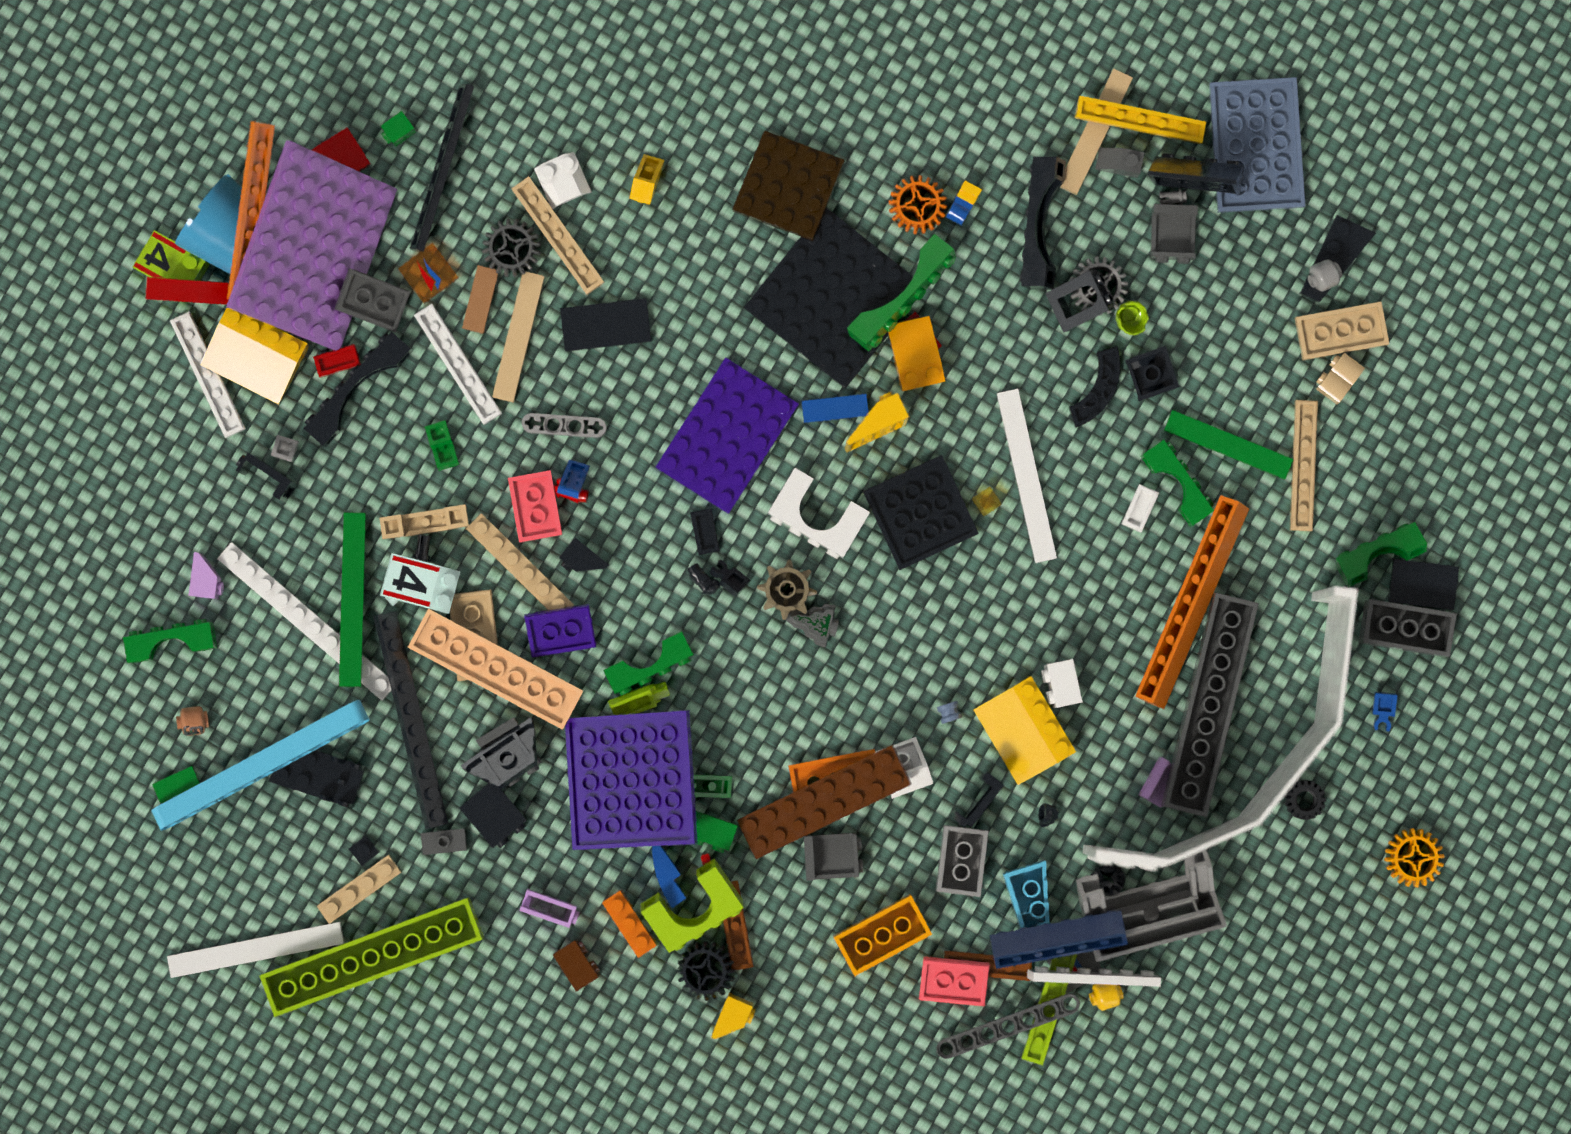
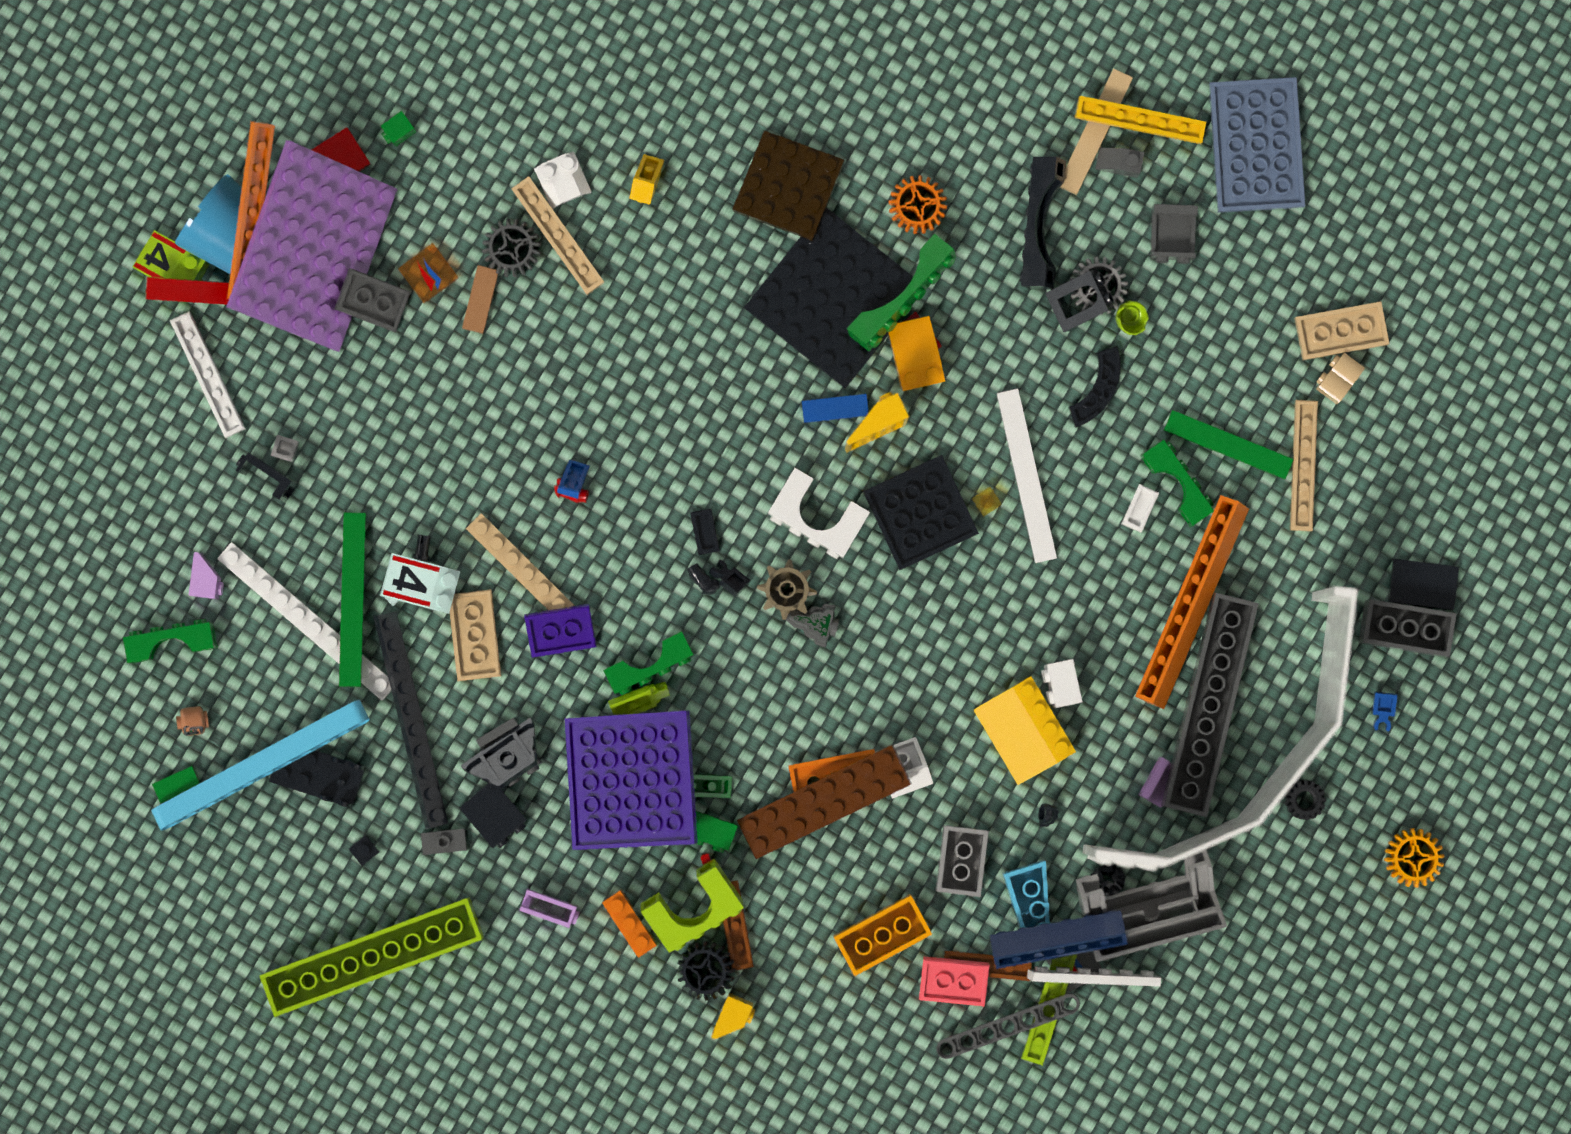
(254, 354): slope -> none
(255, 949): white tile -> none
(327, 422): black arch -> none
(337, 361): red tile -> none
(359, 889): tan plate -> none
(424, 522): tan slope -> none
(441, 167): black tile -> none
(442, 445): green slope -> none
(458, 364): white tile -> none
(495, 669): light nougat plate -> none
(518, 337): tan tile -> none
(535, 506): coral plate -> none
(563, 429): light grey beam -> none
(576, 964): reddish brown brick -> none
(581, 558): black slope -> none
(605, 325): black tile -> none
(666, 874): blue slope -> none
(727, 435): dark purple plate -> none
(832, 856): dark grey panel -> none
(949, 712): sand blue wheel -> none
(963, 202): leg -> none
(983, 803): black panel -> none
(1106, 996): yellow head -> none
(1153, 373): black slope -> none
(1175, 197): light grey pin -> none
(1197, 175): black slope -> none
(1324, 275): light grey head -> none
(1340, 245): black wing -> none
(1405, 542): green arch -> none

